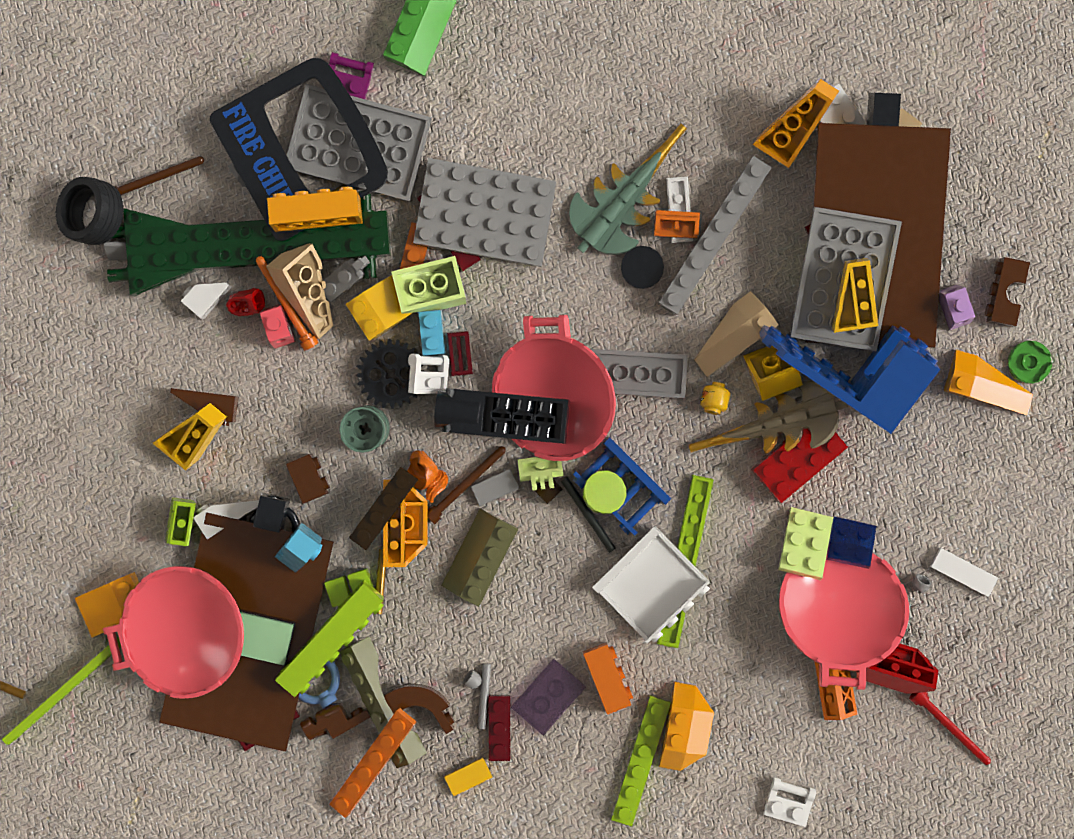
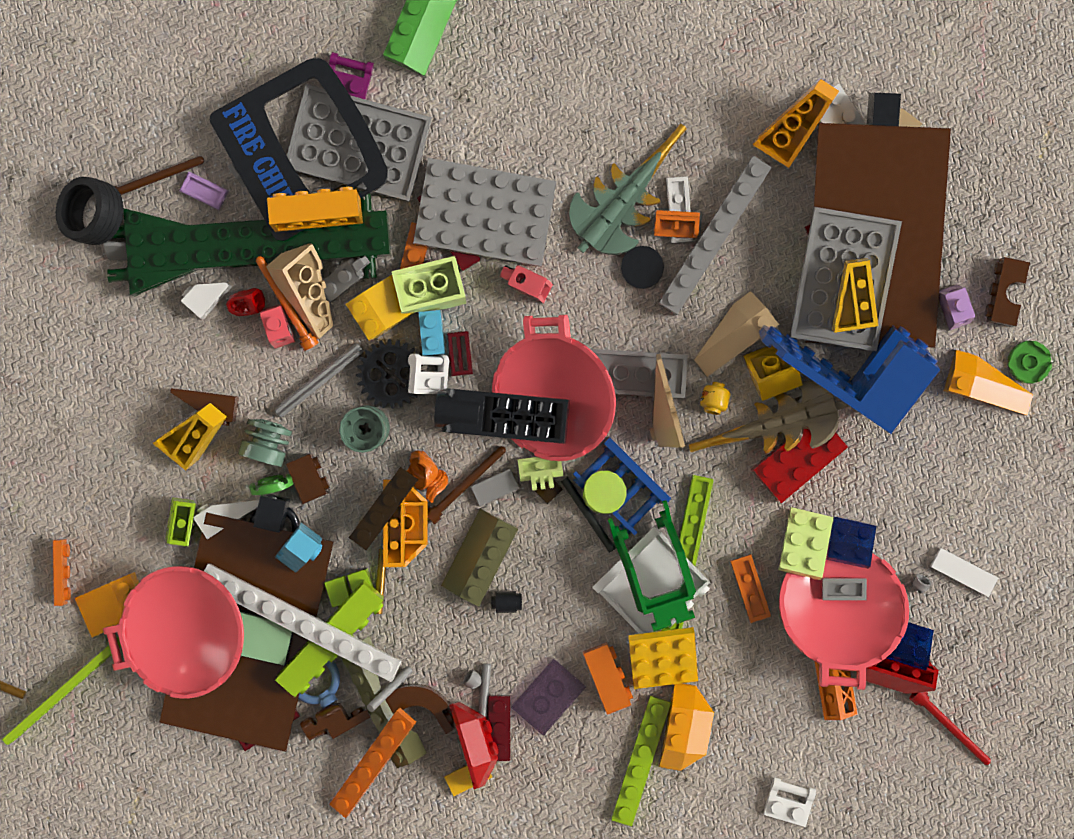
(61, 572): none -> orange plate
(204, 190): none -> lavender tile
(265, 442): none -> sand green wheel
(271, 484): none -> bright green tile
(307, 625): none -> white plate
(318, 380): none -> light grey axle
(406, 672): none -> light grey bar
(476, 742): none -> red wedge
(506, 602): none -> black brick
(533, 286): none -> coral torso
(663, 658): none -> yellow plate
(664, 418): none -> tan wedge
(669, 604): none -> green piece
(750, 588): none -> orange plate
(844, 589): none -> light grey plate
(914, 647): none -> clear blue plate

